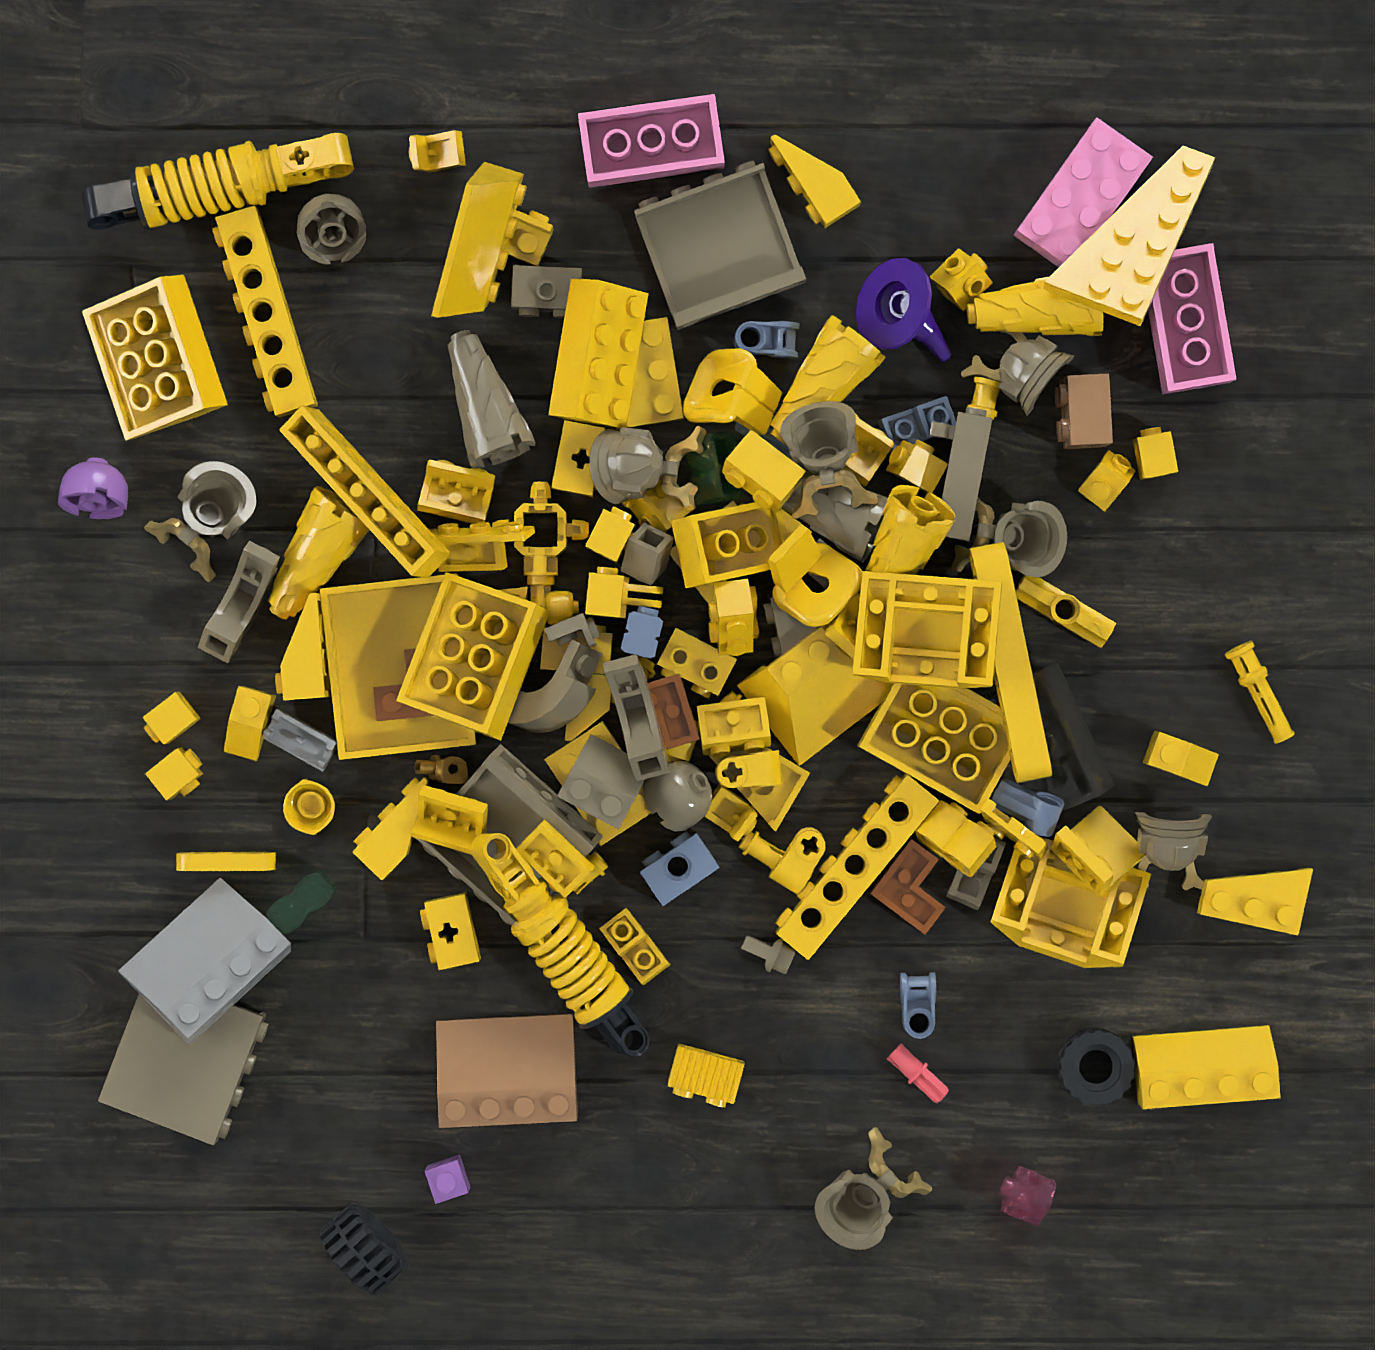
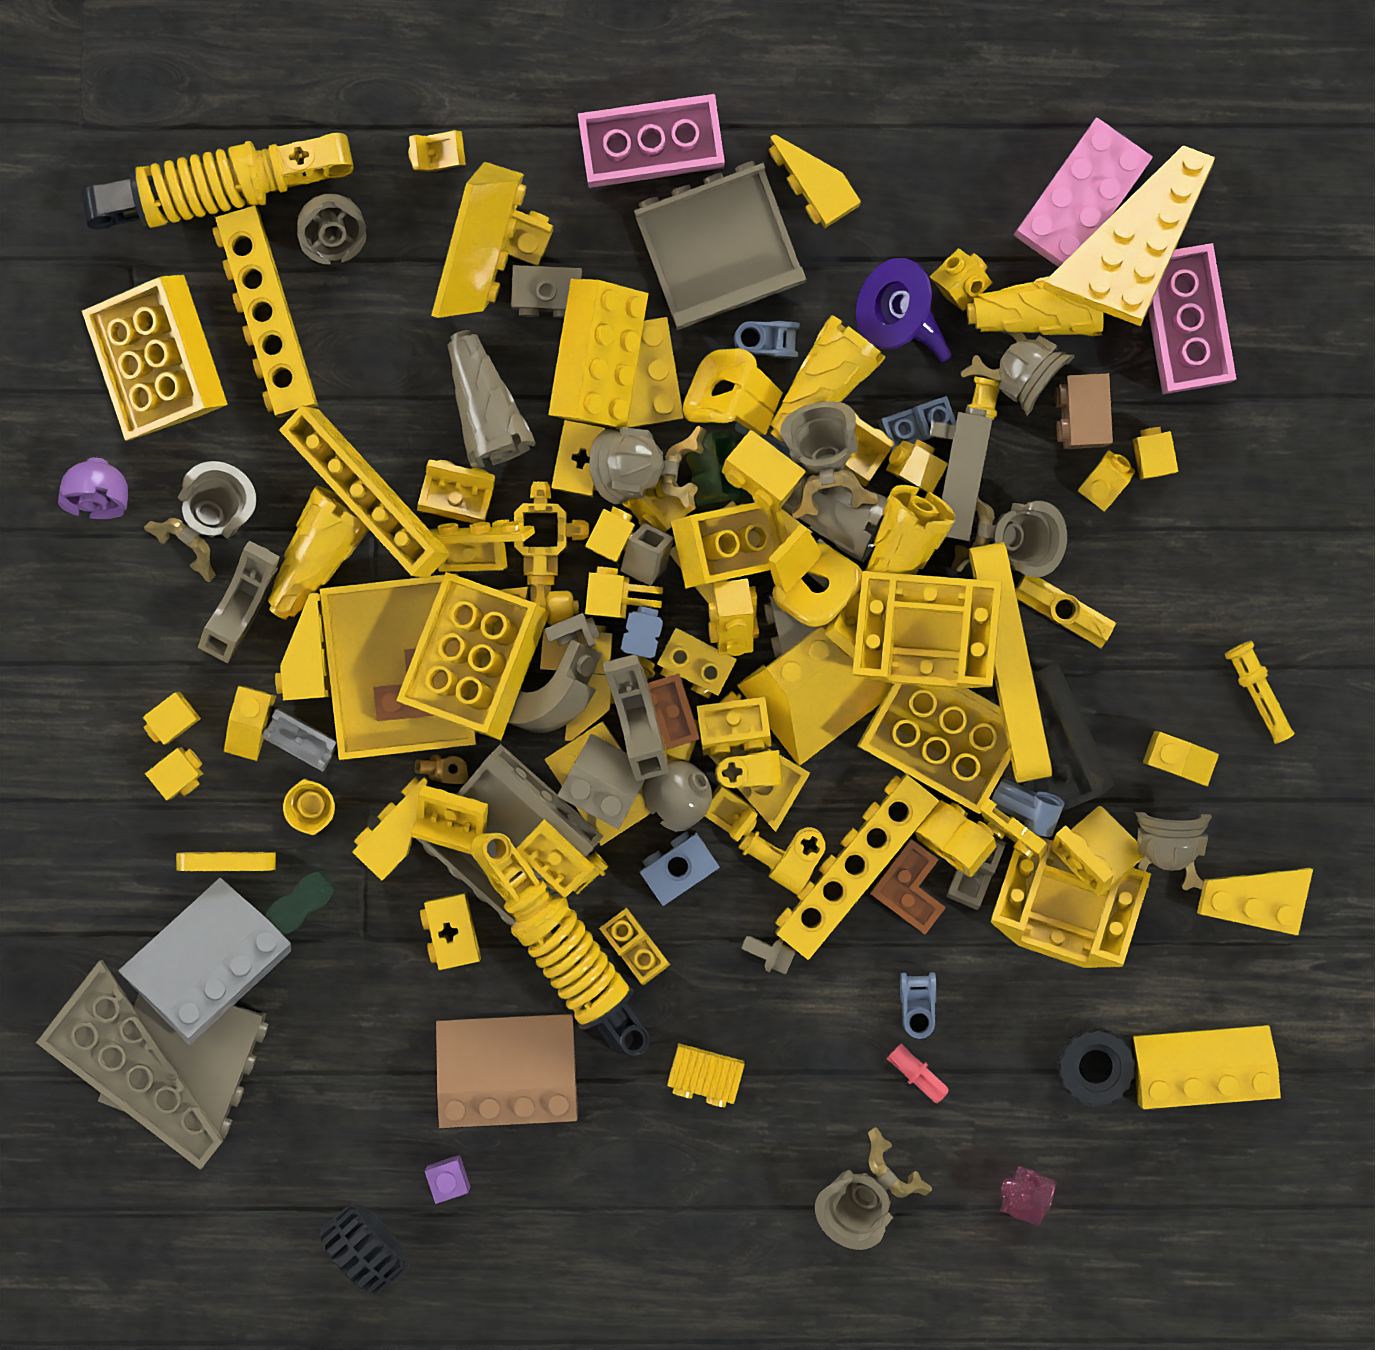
(117, 1054): none -> dark tan wing

